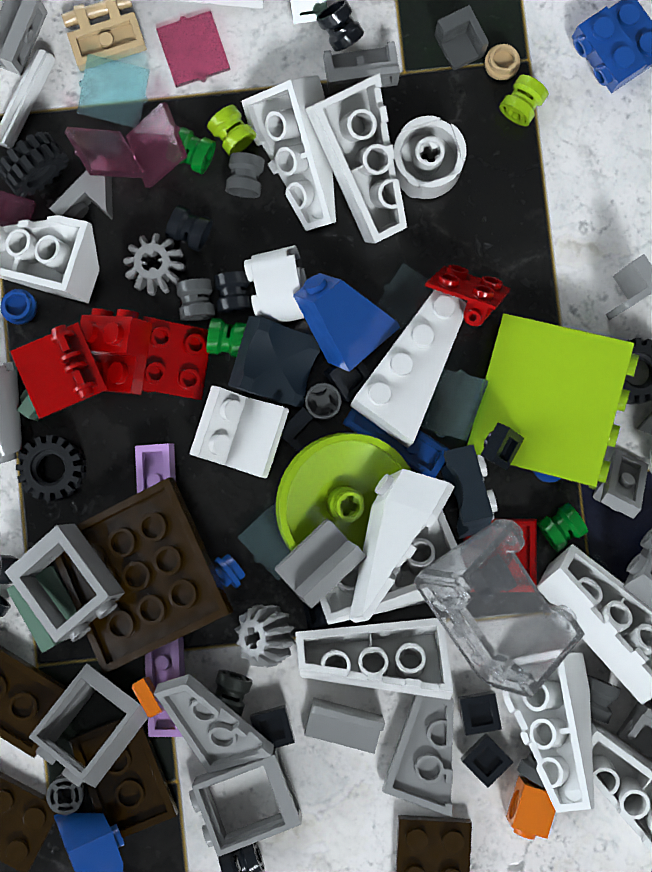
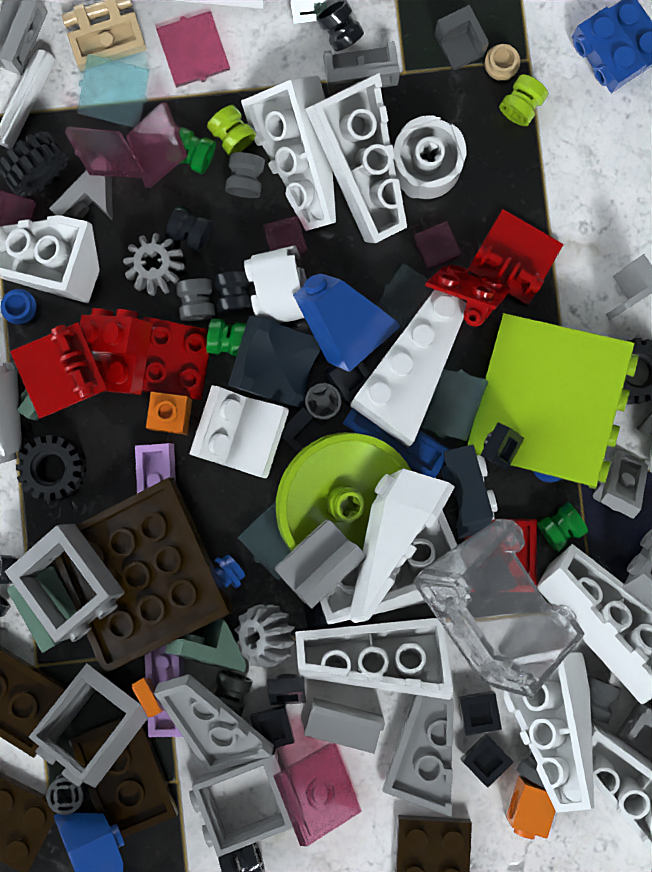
(169, 413): none -> orange brick
(214, 648): none -> sand green slope
(285, 234): none -> clear pink tile
(286, 690): none -> black plate
(317, 794): none -> clear pink tile
(437, 245): none -> clear pink tile
(516, 256): none -> red hinge

